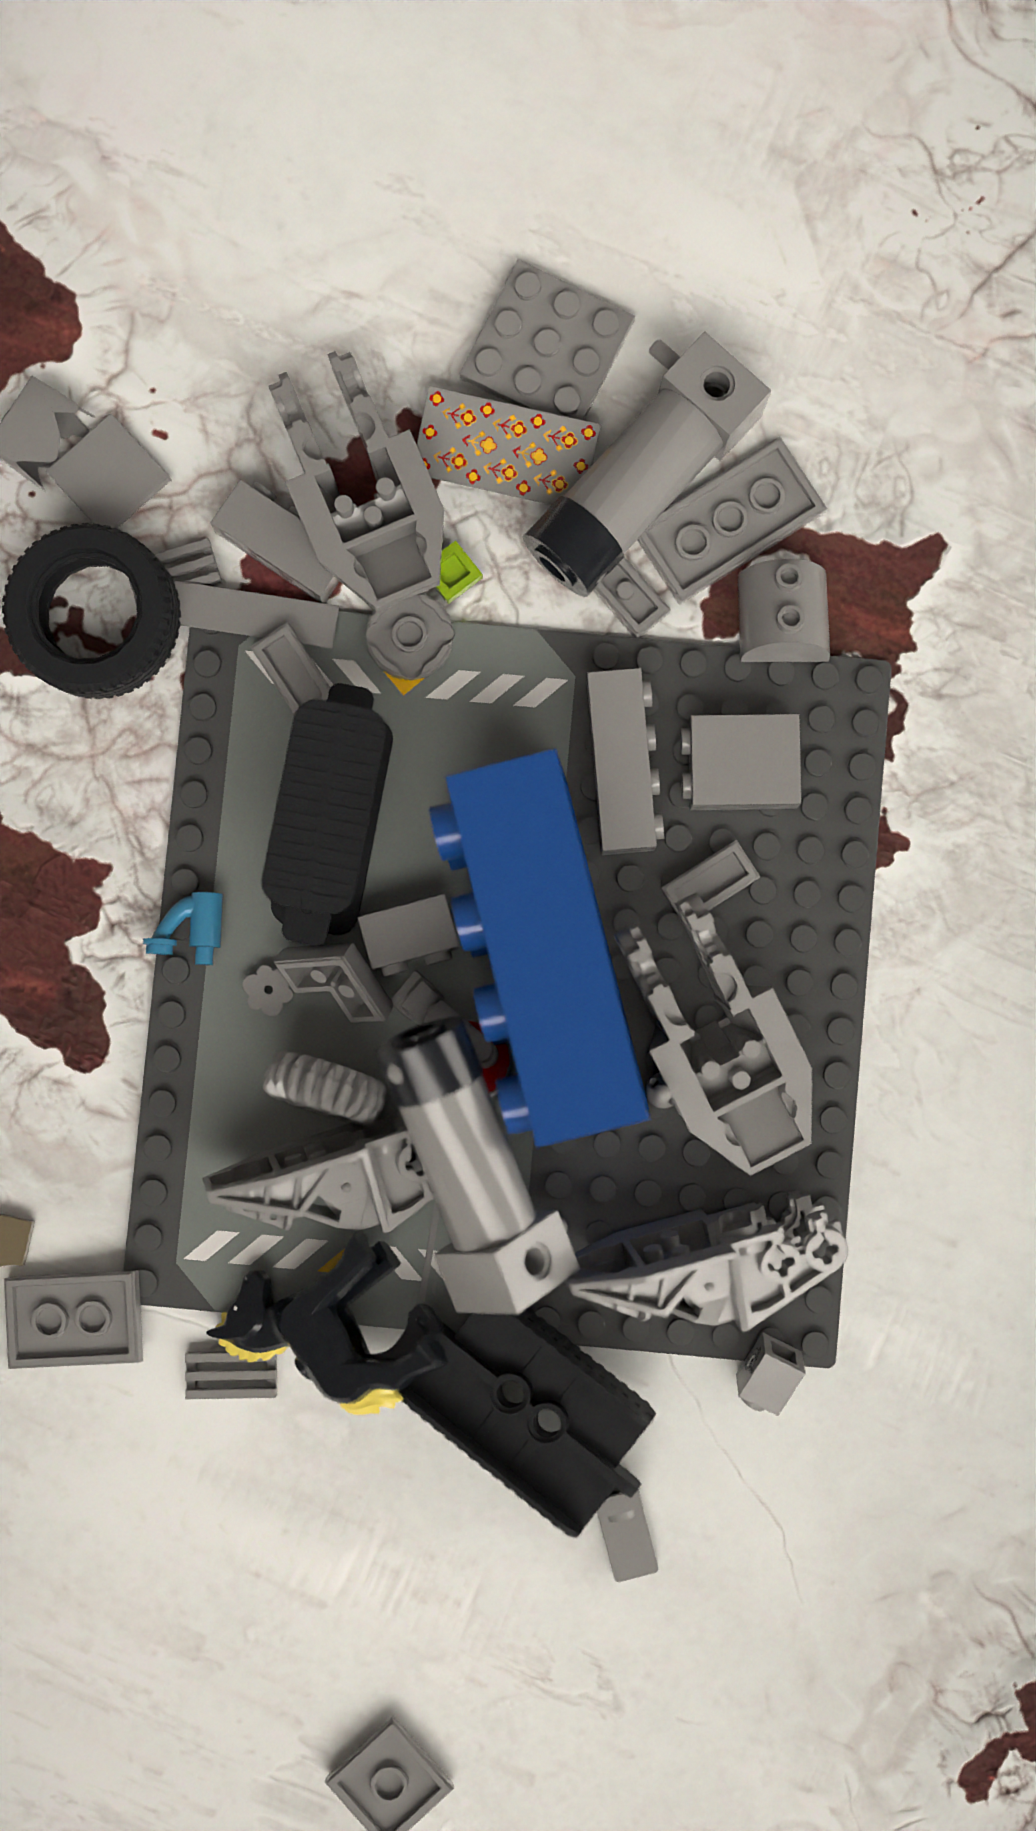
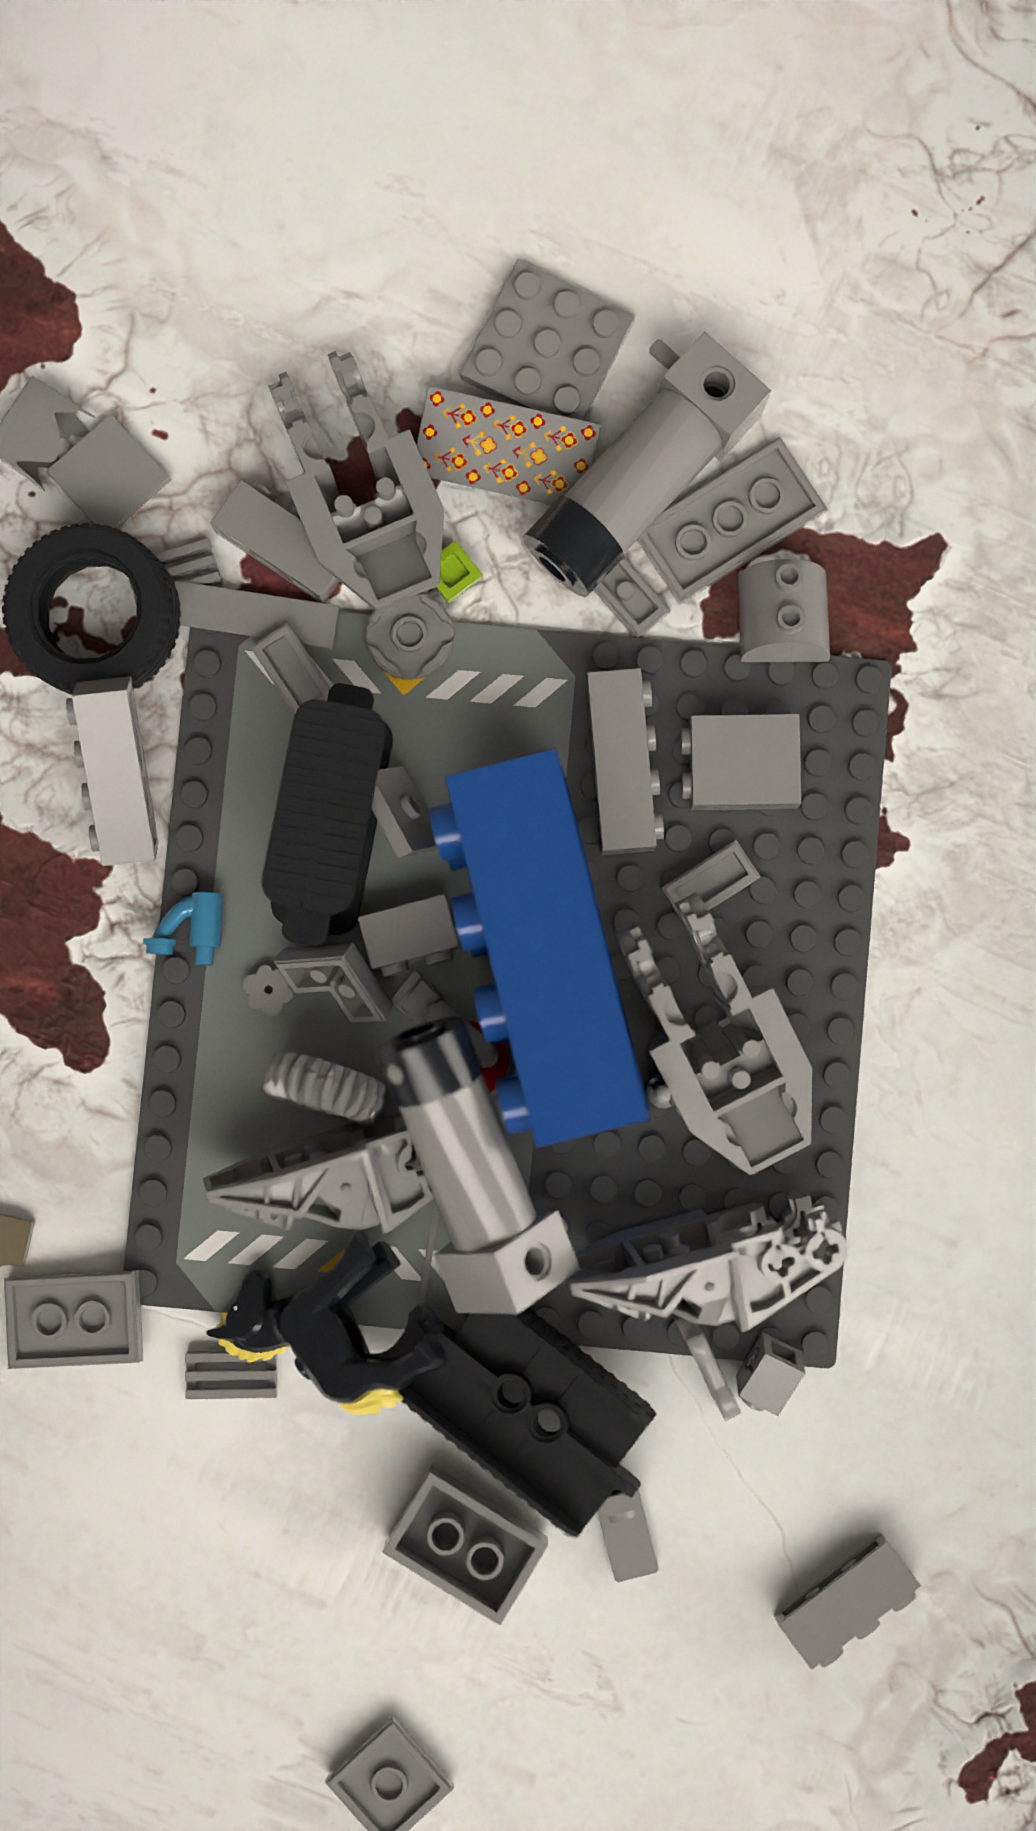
(114, 771): none -> light grey brick
(402, 813): none -> light grey plate
(466, 1545): none -> light grey brick
(709, 1368): none -> light grey helmet
(847, 1603): none -> light grey brick

